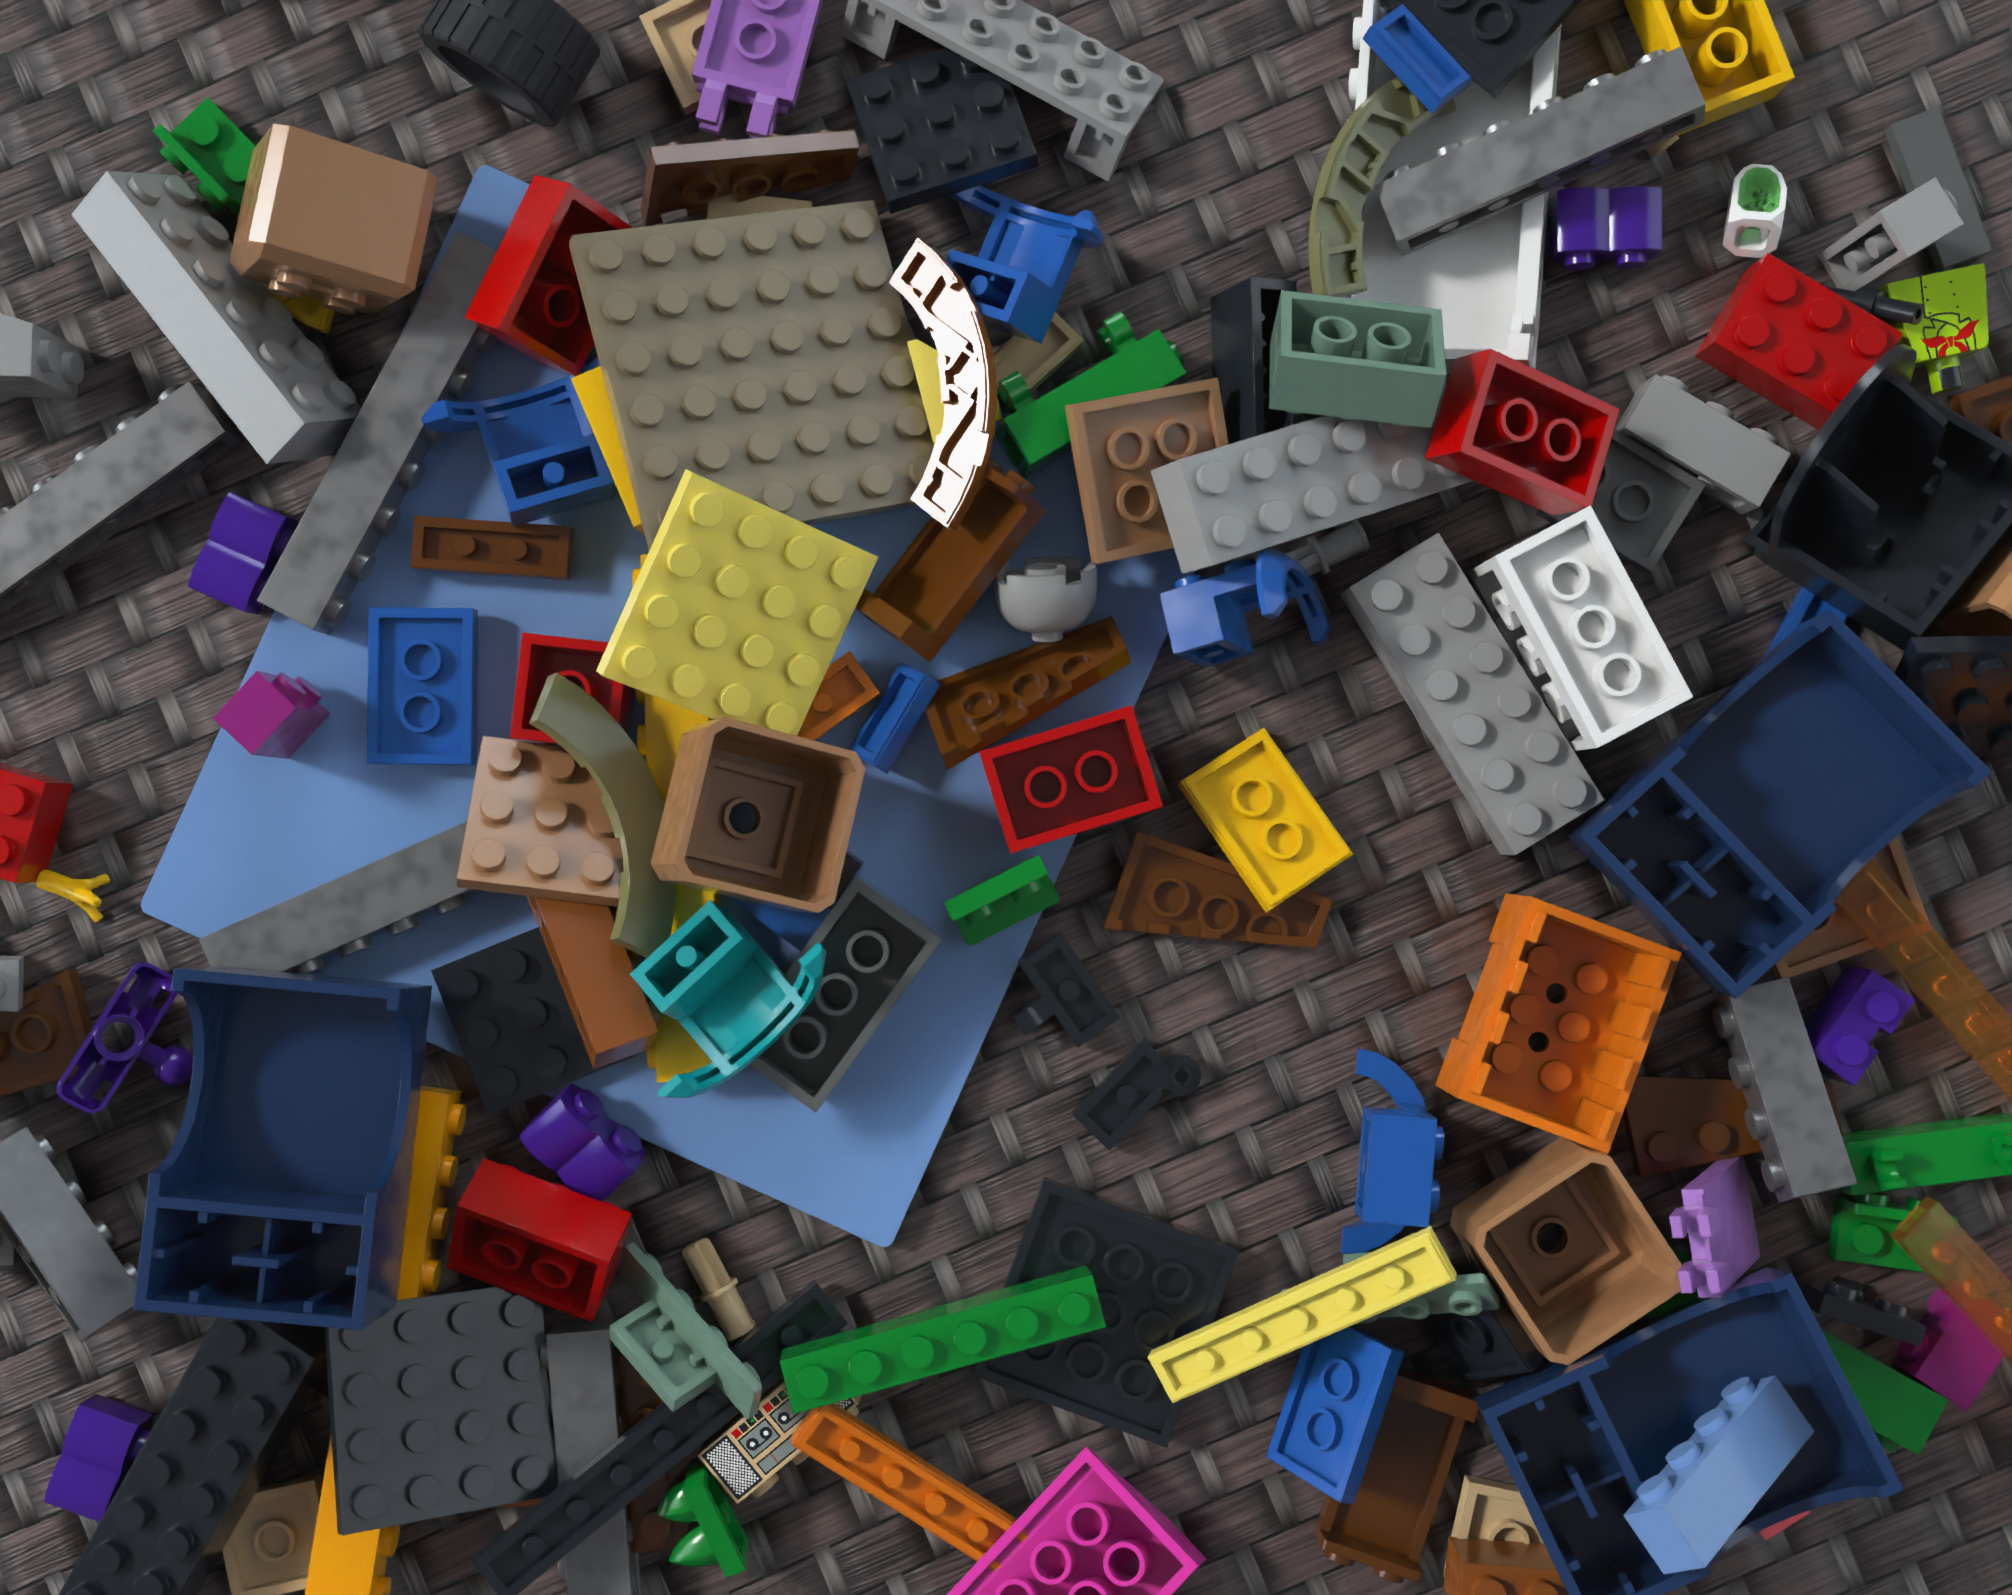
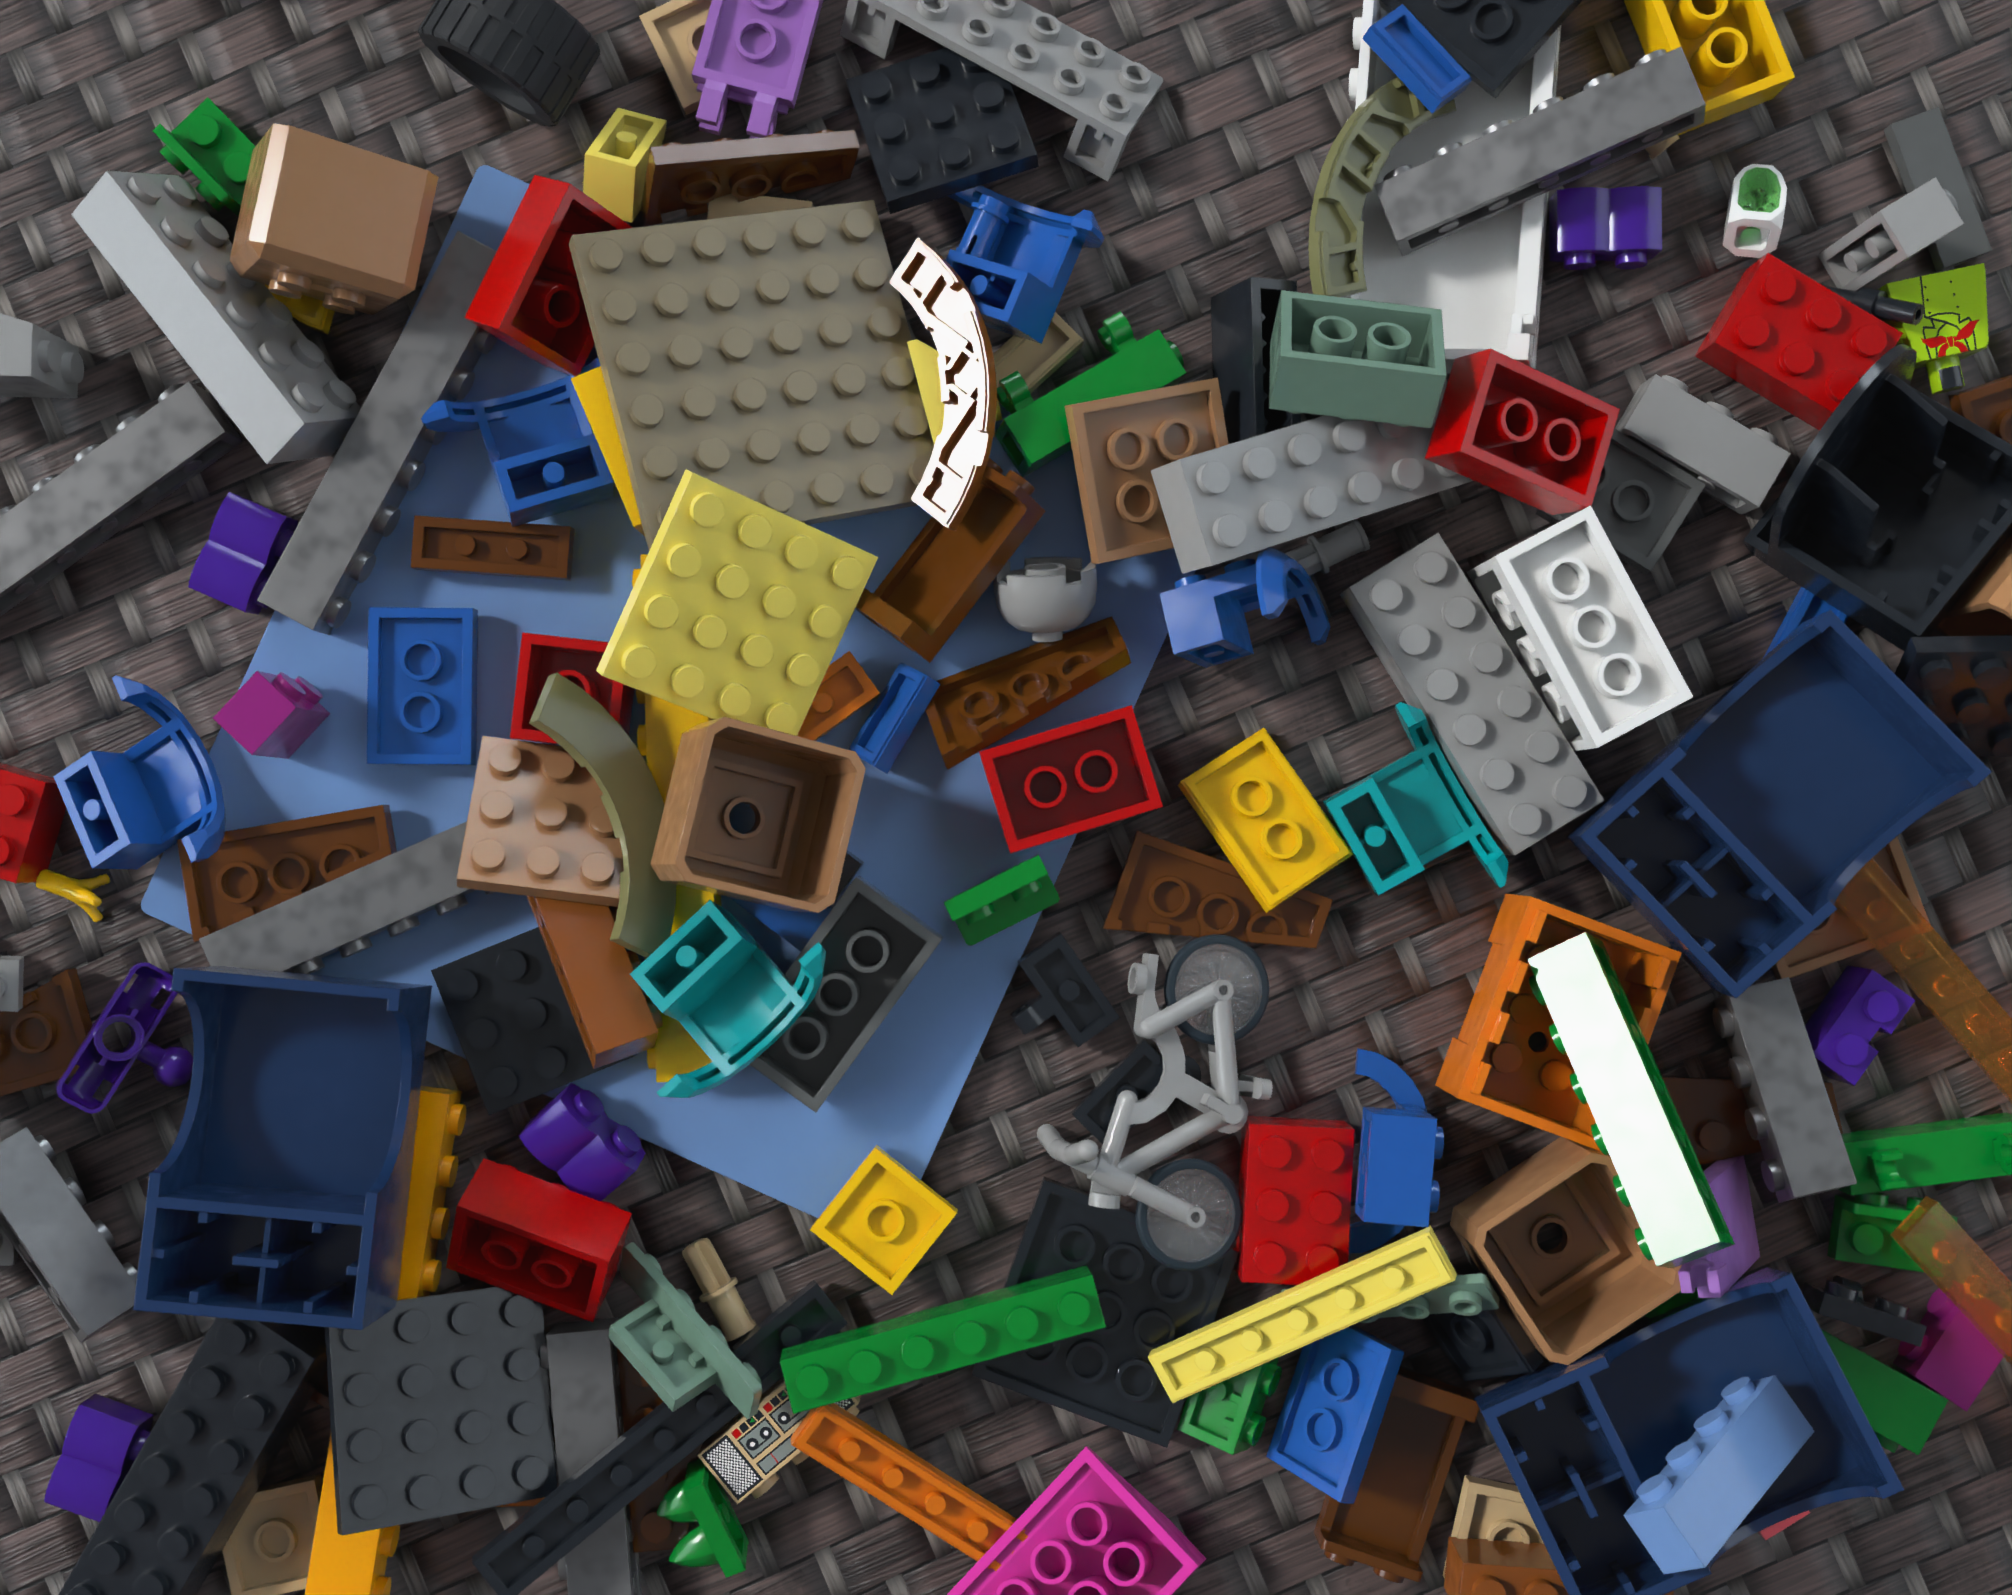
(149, 796): none -> blue piece
(280, 861): none -> reddish brown wing
(619, 161): none -> light yellow slope
(884, 1219): none -> yellow plate
(983, 226): none -> blue pin
(1188, 1207): none -> piece
(1231, 1410): none -> green bracket
(1294, 1198): none -> red brick
(1411, 813): none -> teal piece
(1629, 1103): none -> brick

